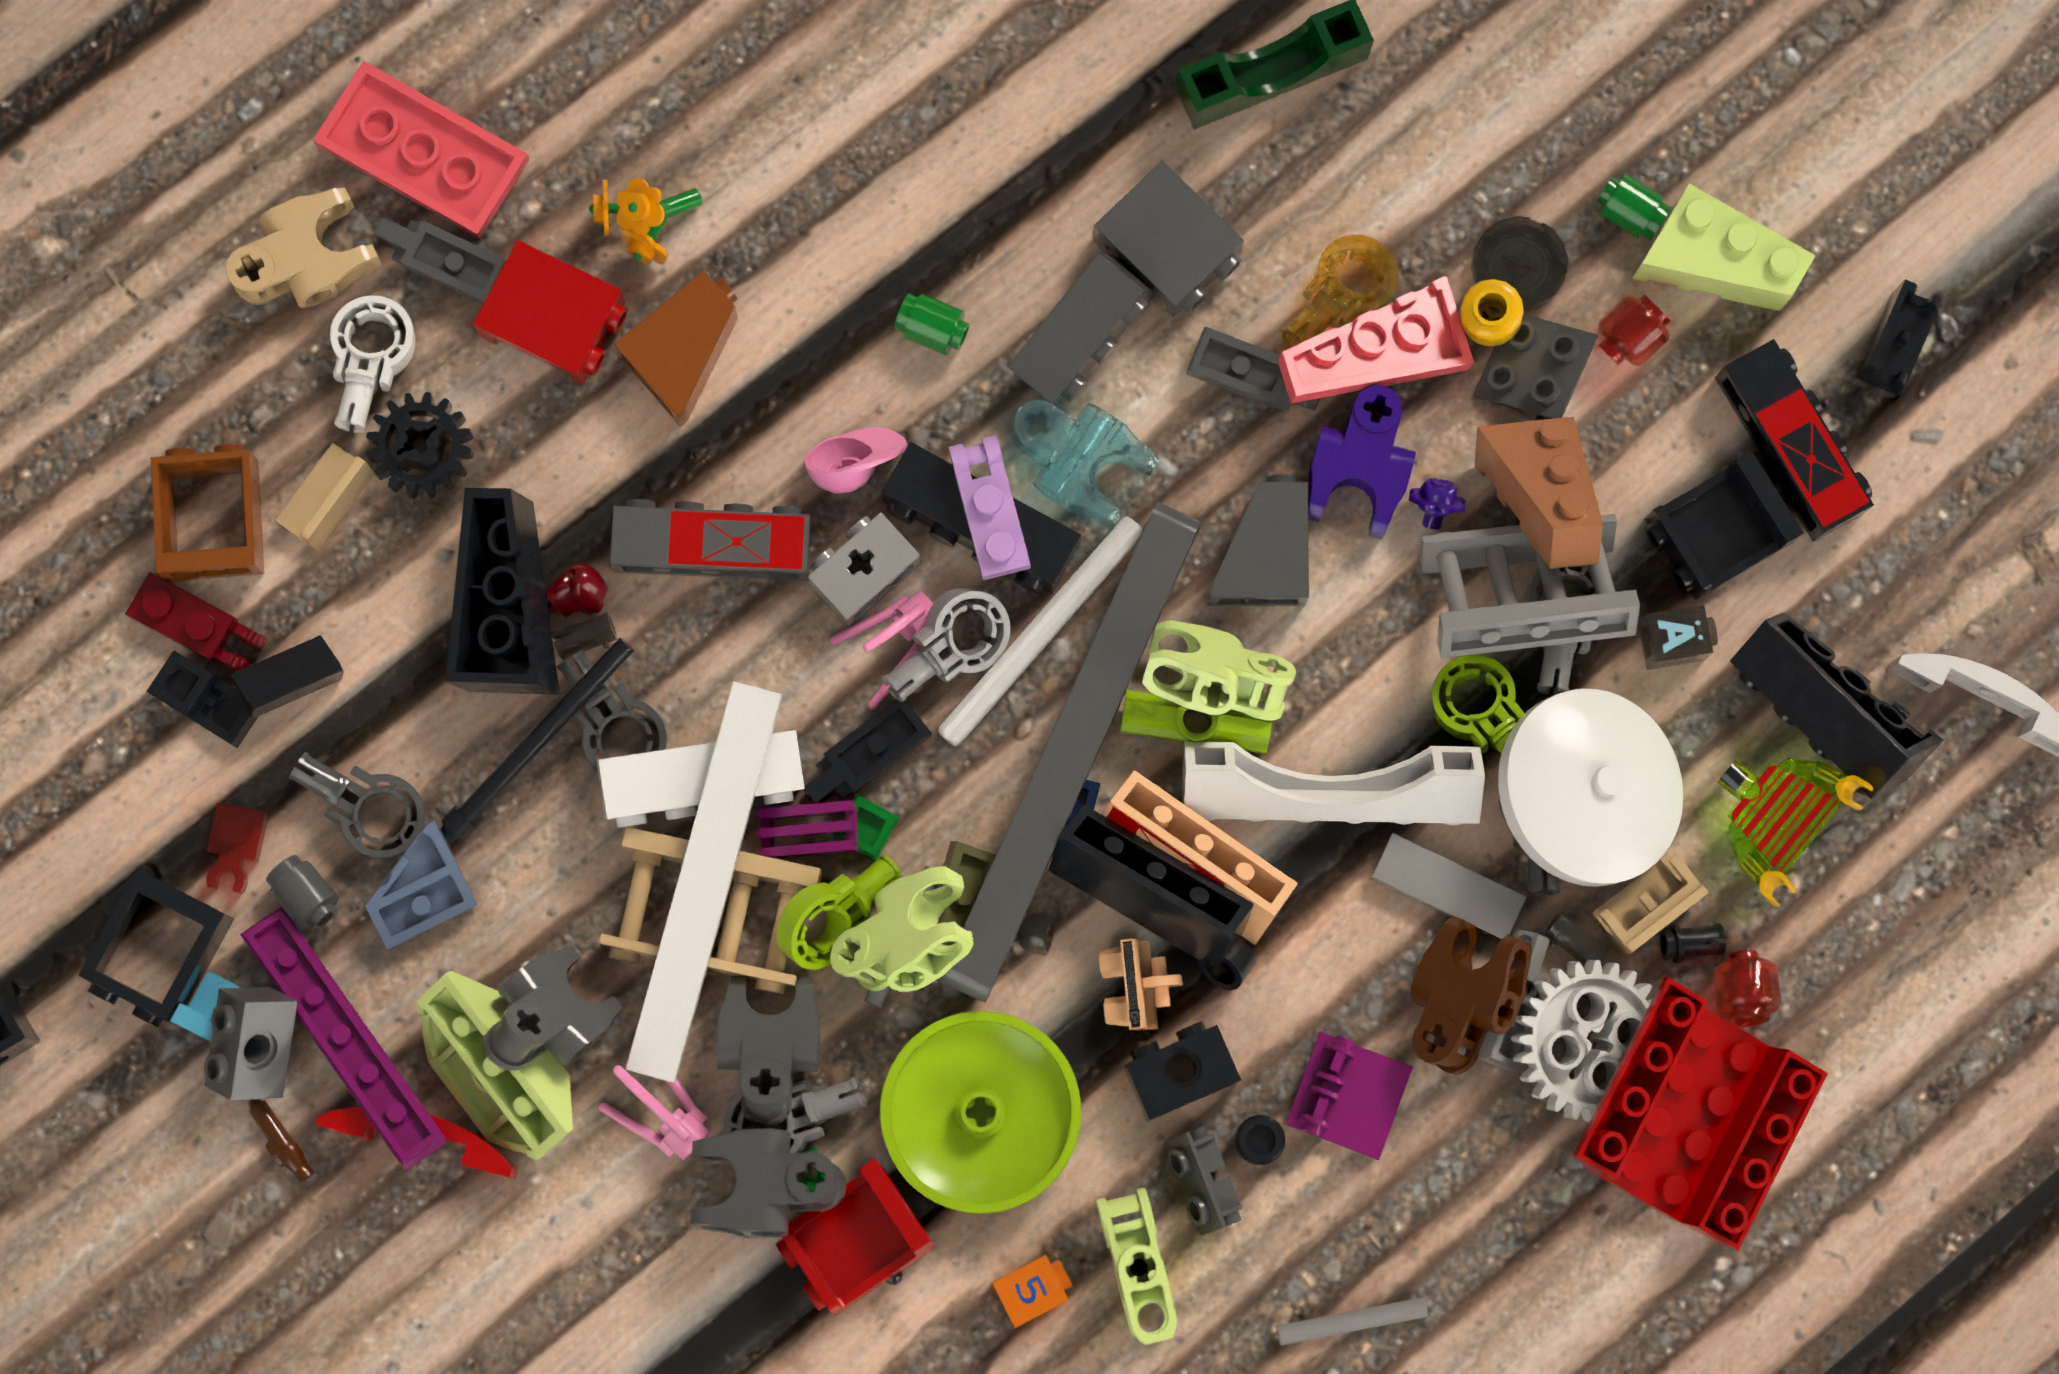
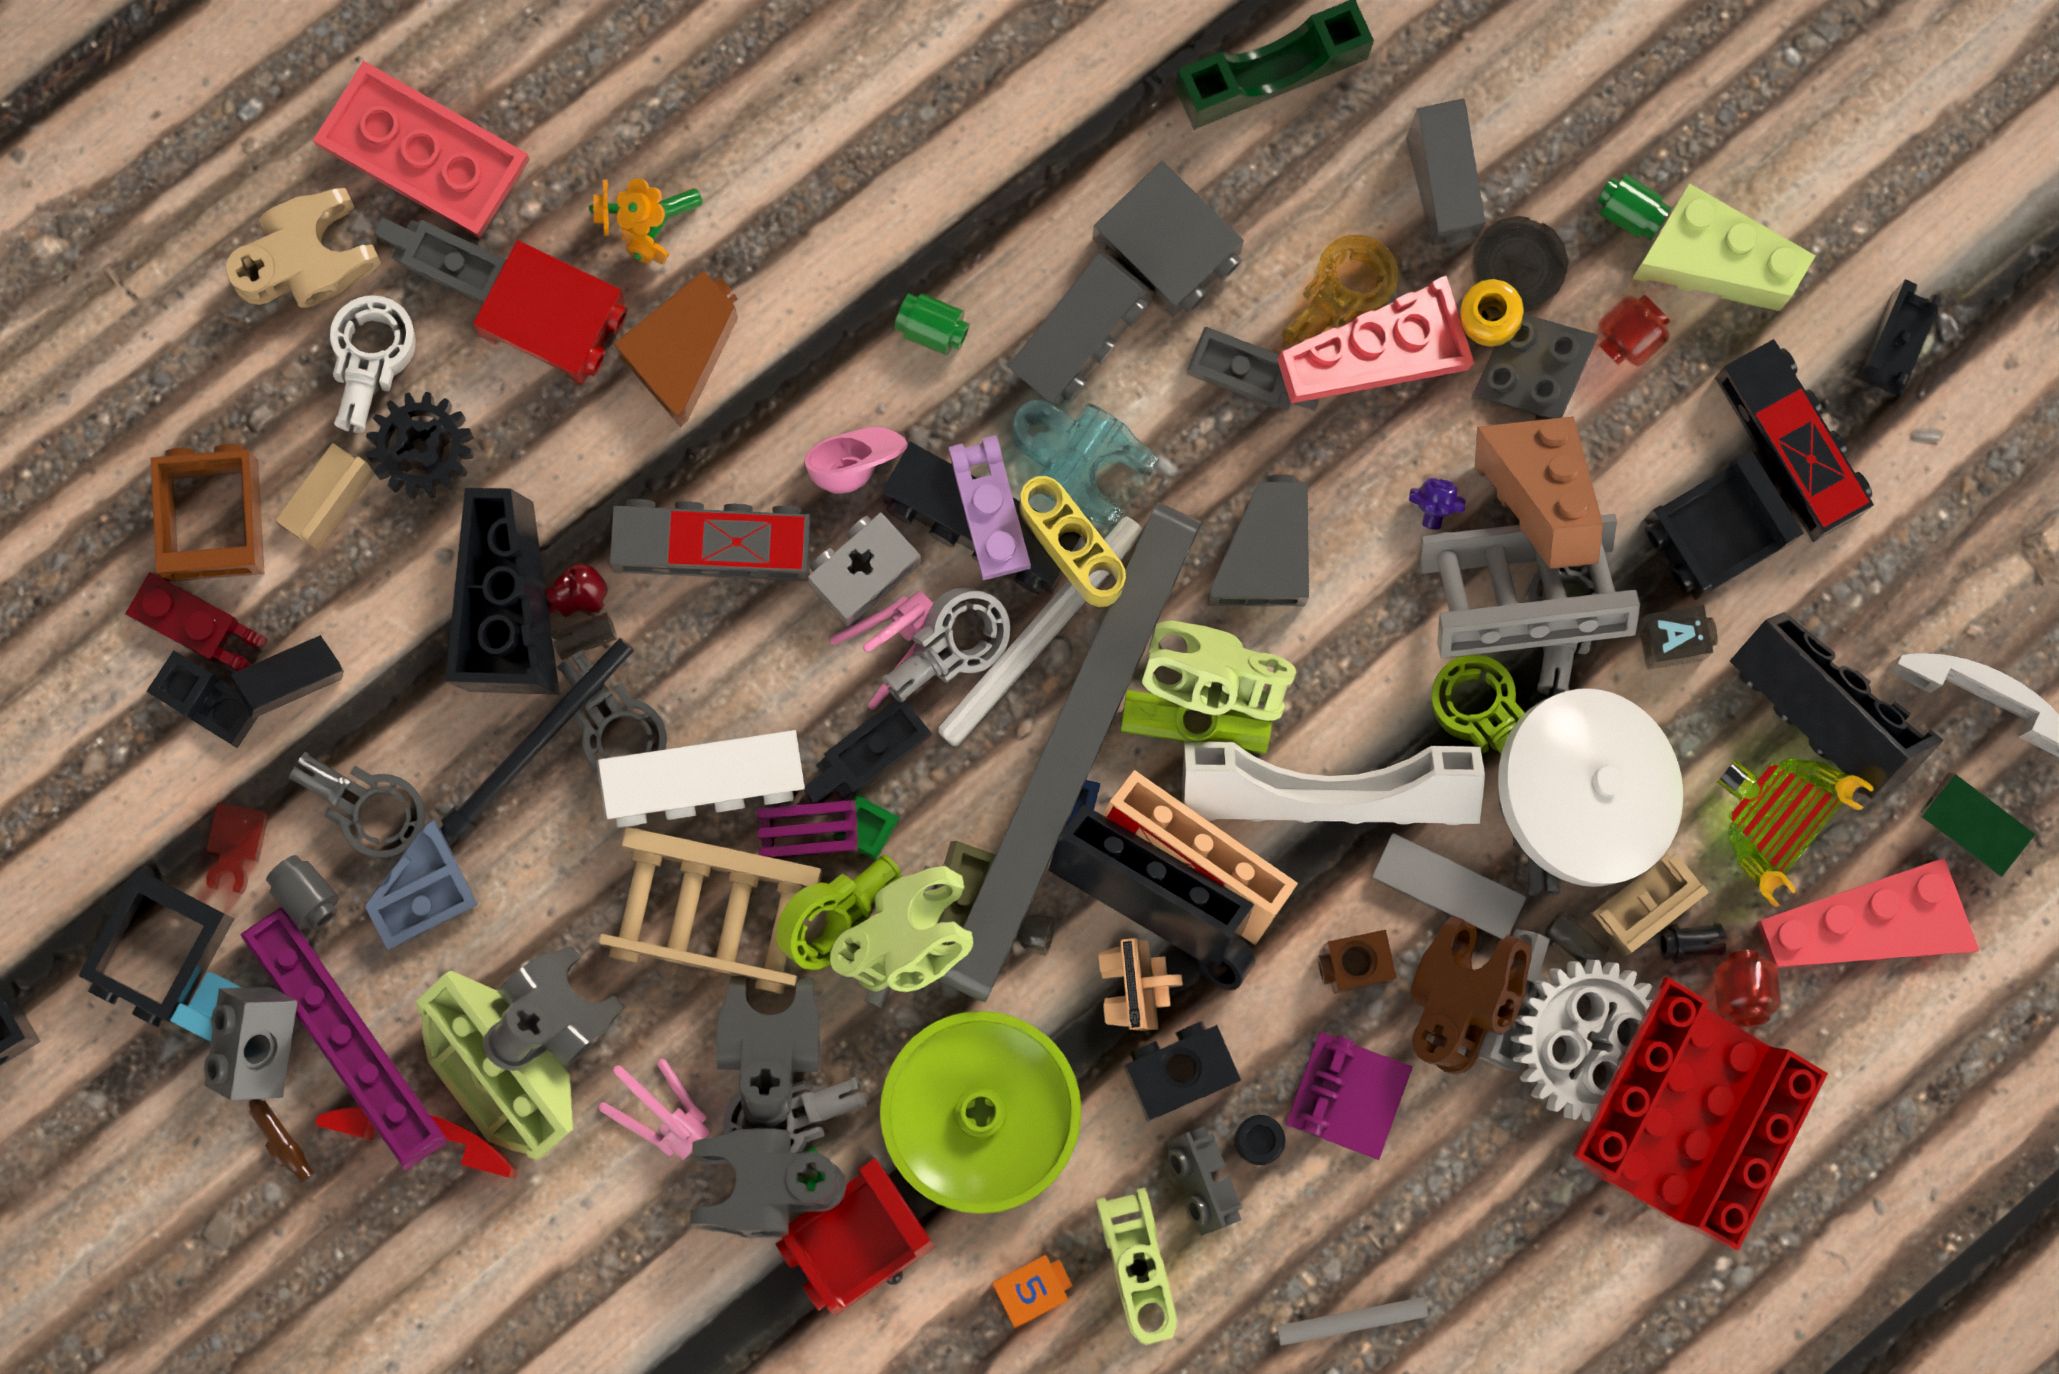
(704, 882): white tile -> none
(1069, 518): none -> light yellow beam
(1363, 459): dark purple piece -> none
(1378, 956): none -> reddish brown brick
(1446, 173): none -> dark grey slope
(1885, 919): none -> coral wing
(1976, 824): none -> dark green hinge

